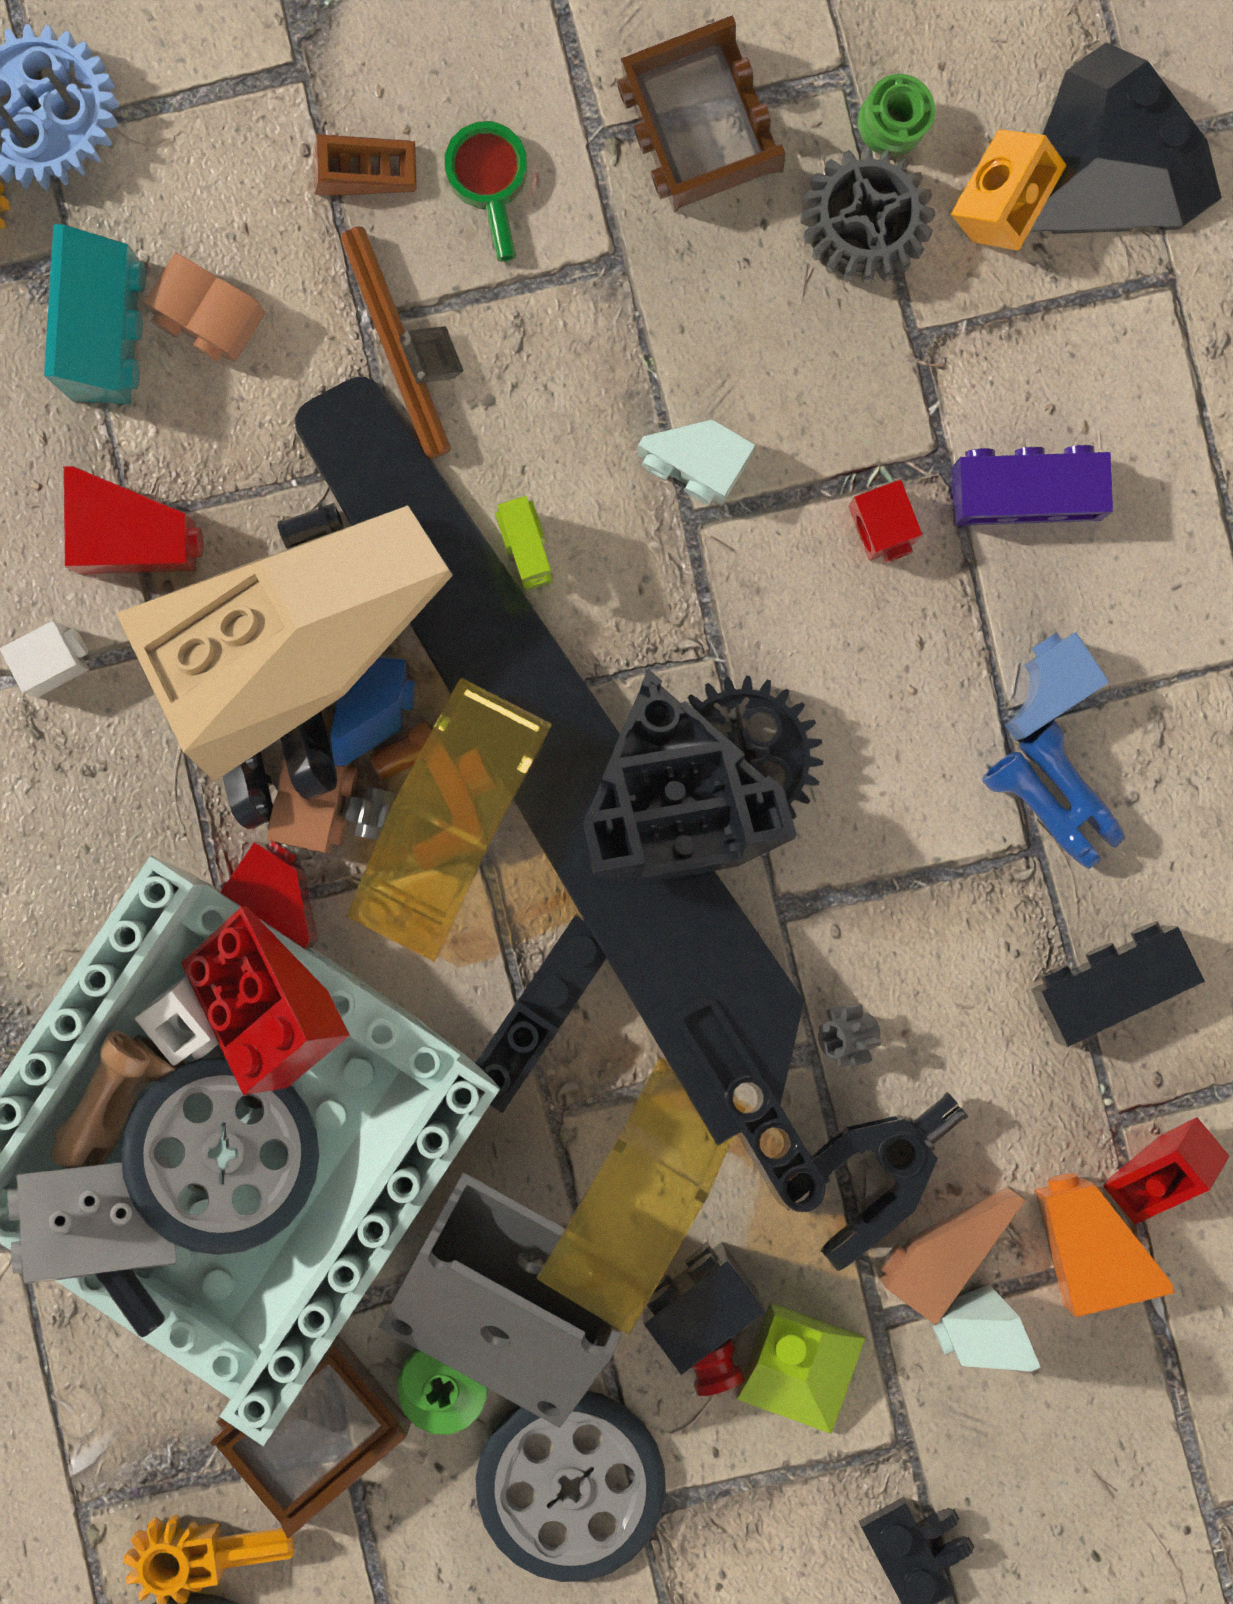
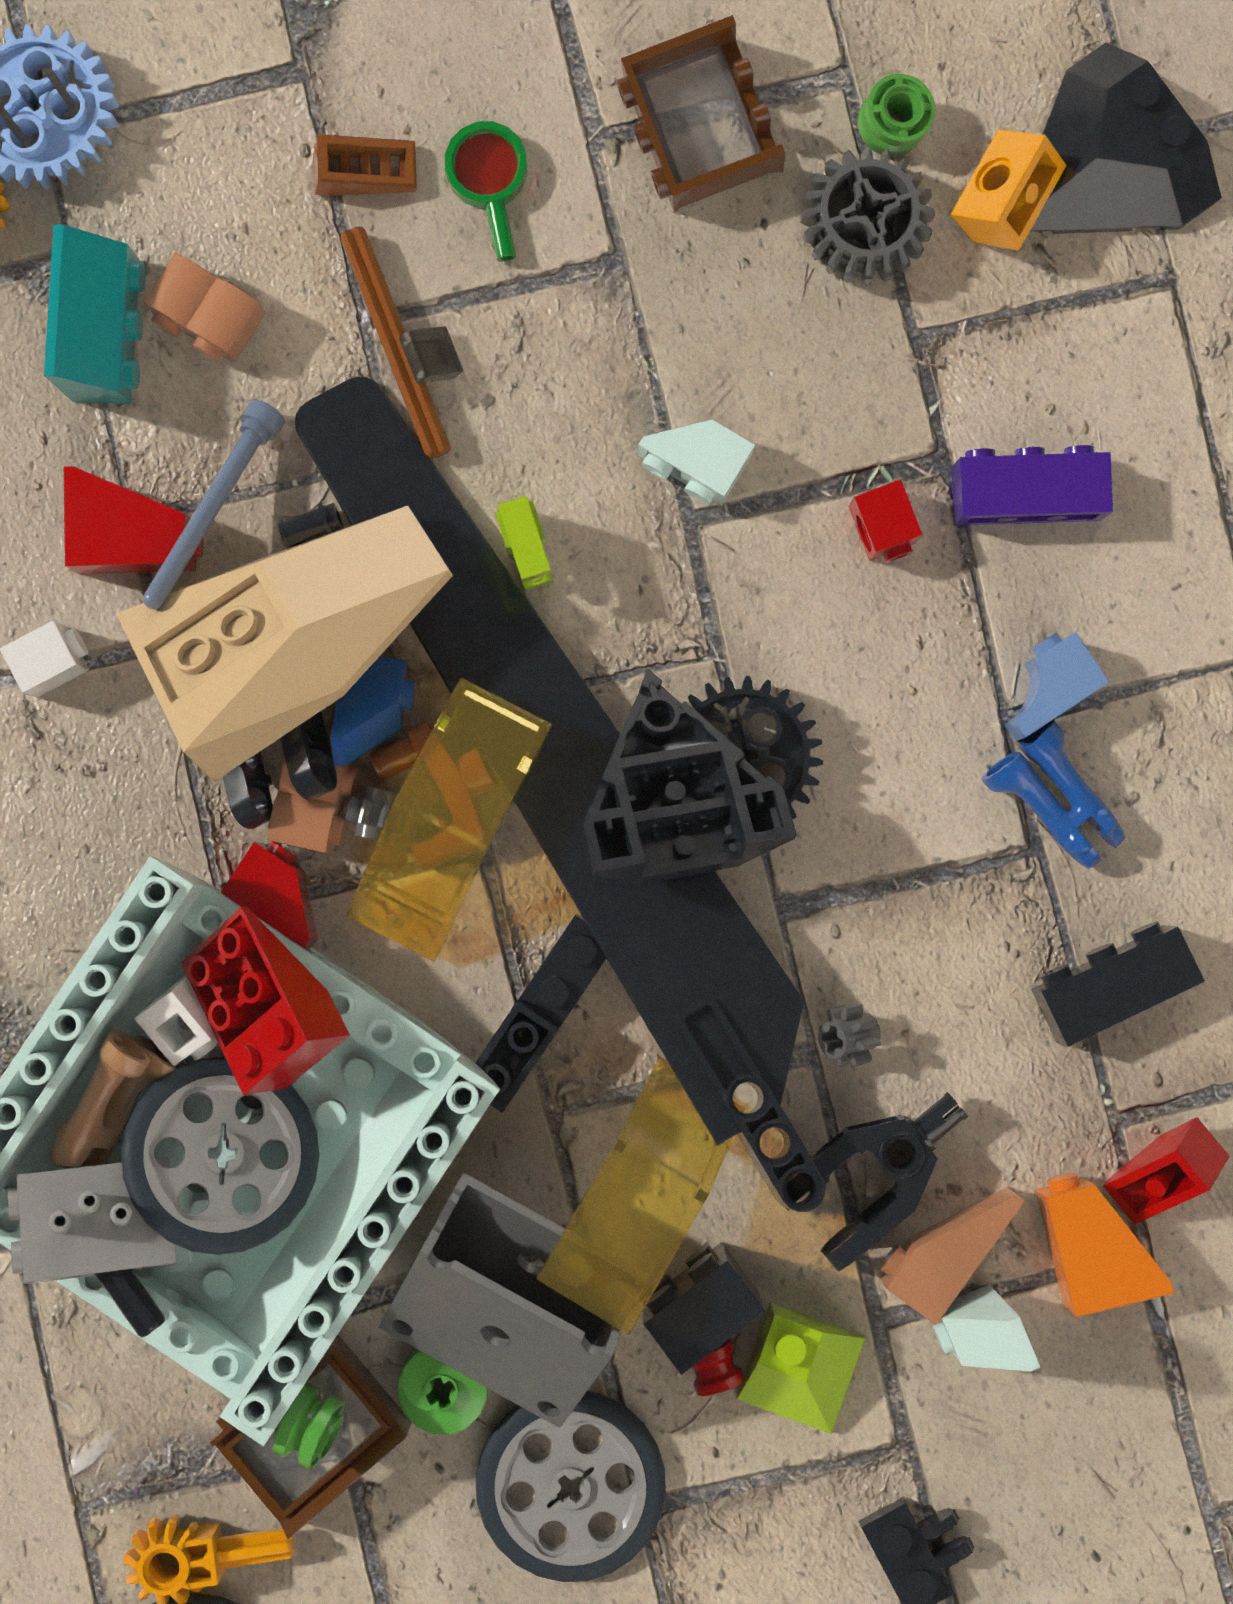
(259, 425): none -> sand blue piece
(309, 1426): none -> bright green wheel

